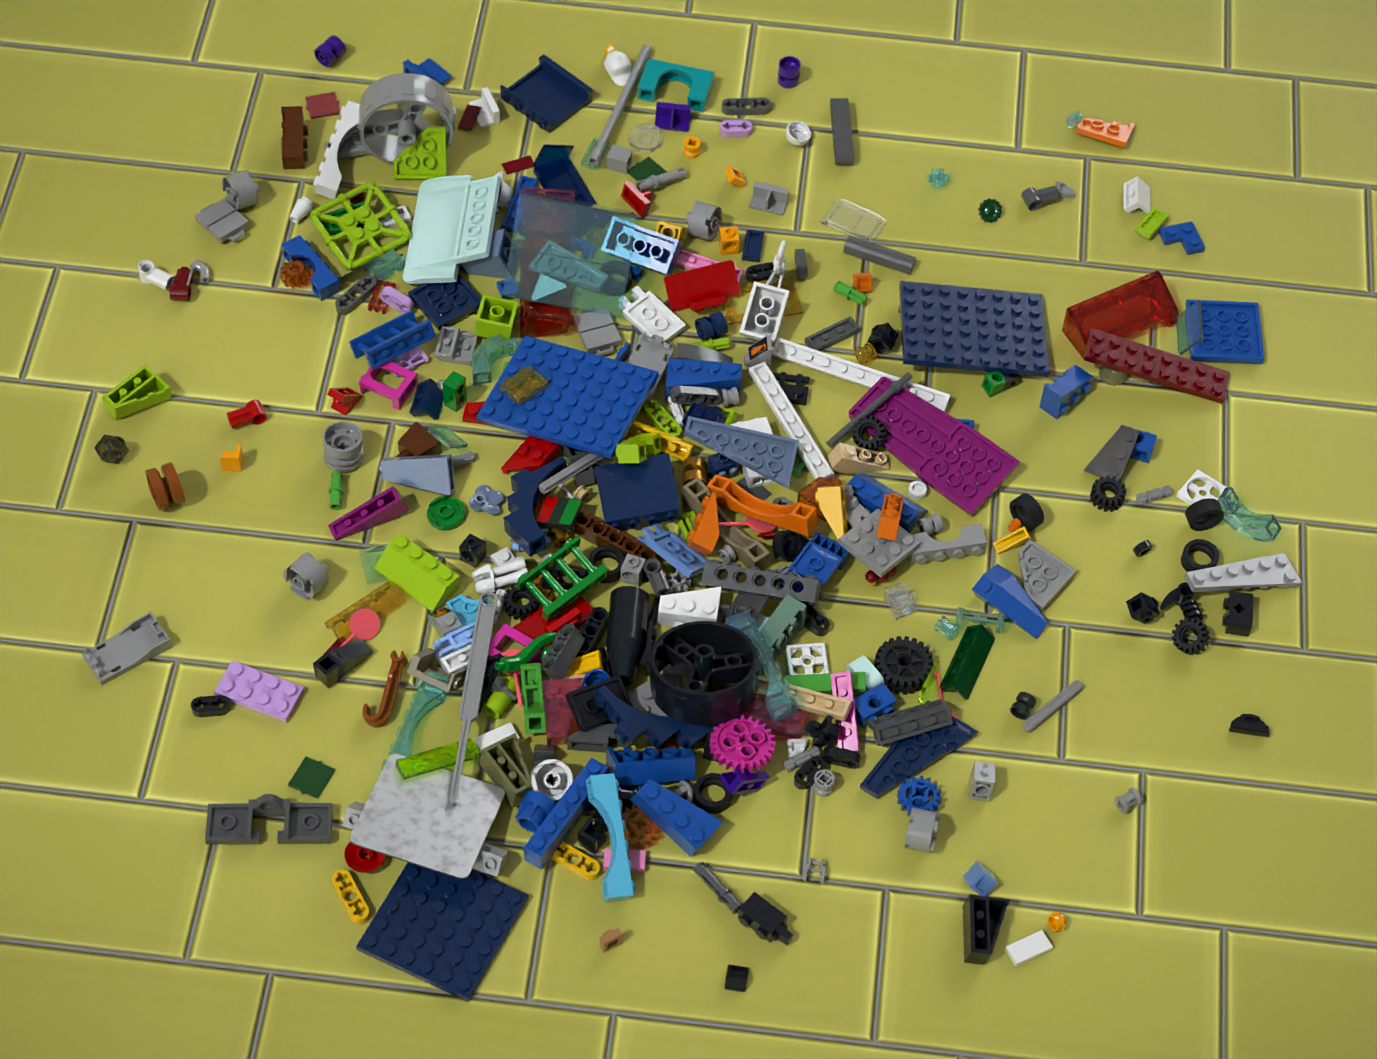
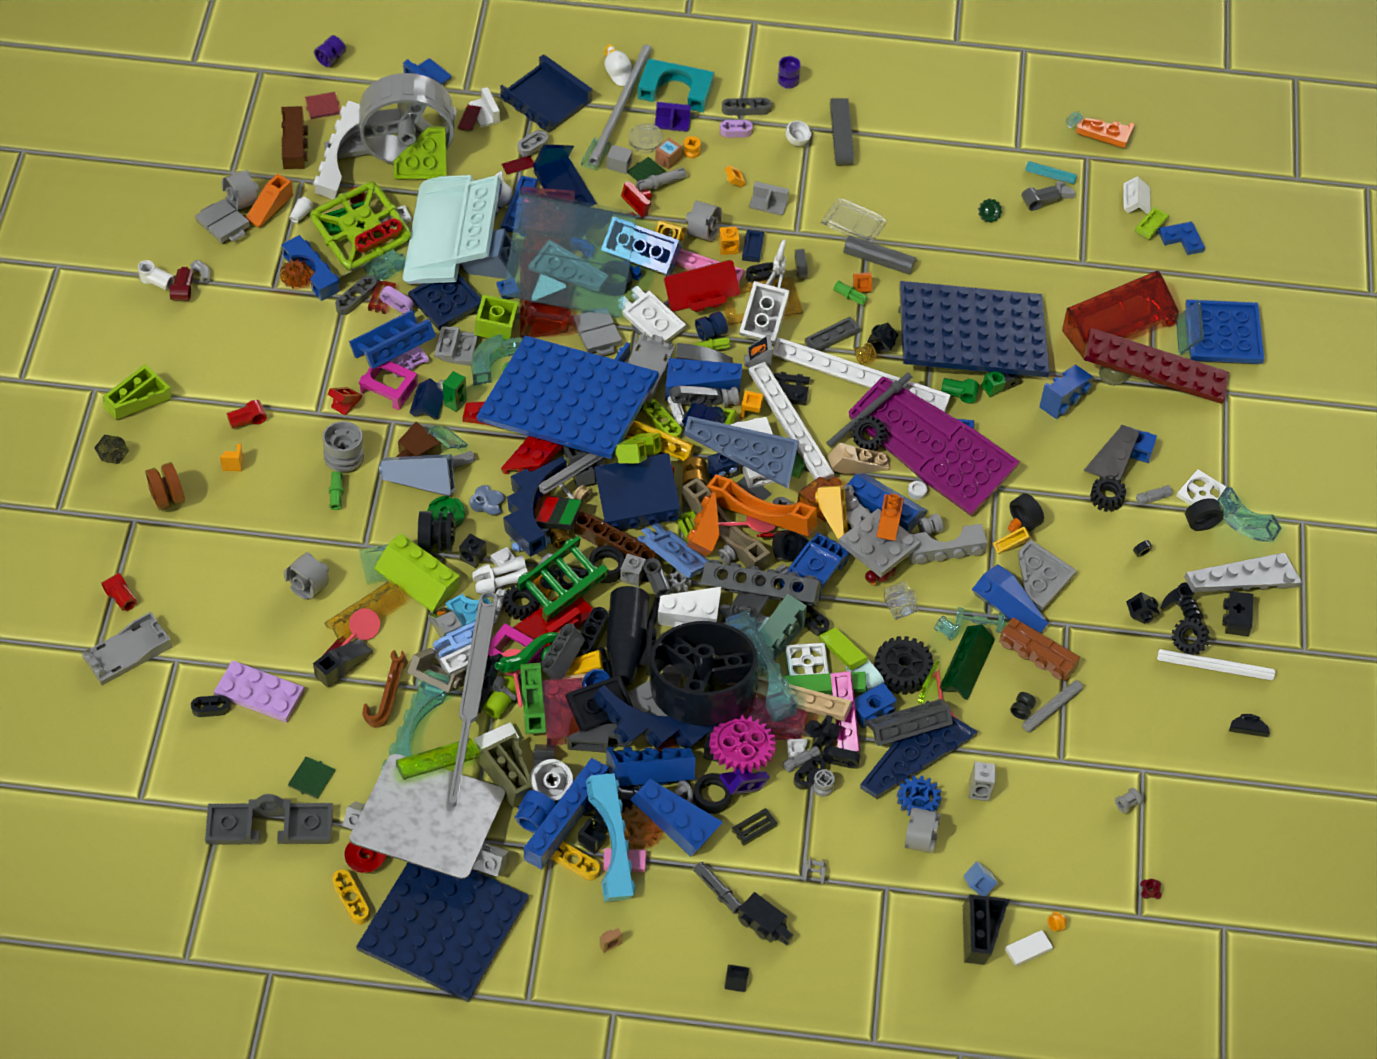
(117, 589): none -> red piece
(270, 200): none -> orange slope
(364, 237): none -> red beam
(374, 512): magenta slope -> none
(436, 531): none -> black wheel
(529, 384): clear yellow plate -> none
(531, 144): none -> light grey plate
(668, 153): none -> nougat brick
(741, 835): none -> pearl dark grey tile
(751, 402): none -> light orange panel
(843, 648): none -> lime tile
(938, 177): clear light blue gear -> none
(966, 389): none -> green piece
(1039, 649): none -> dark orange brick
(1051, 172): none -> teal axle
(1150, 883): none -> dark red plate
(1202, 546): black tyre -> none
(1216, 664): none -> white axle

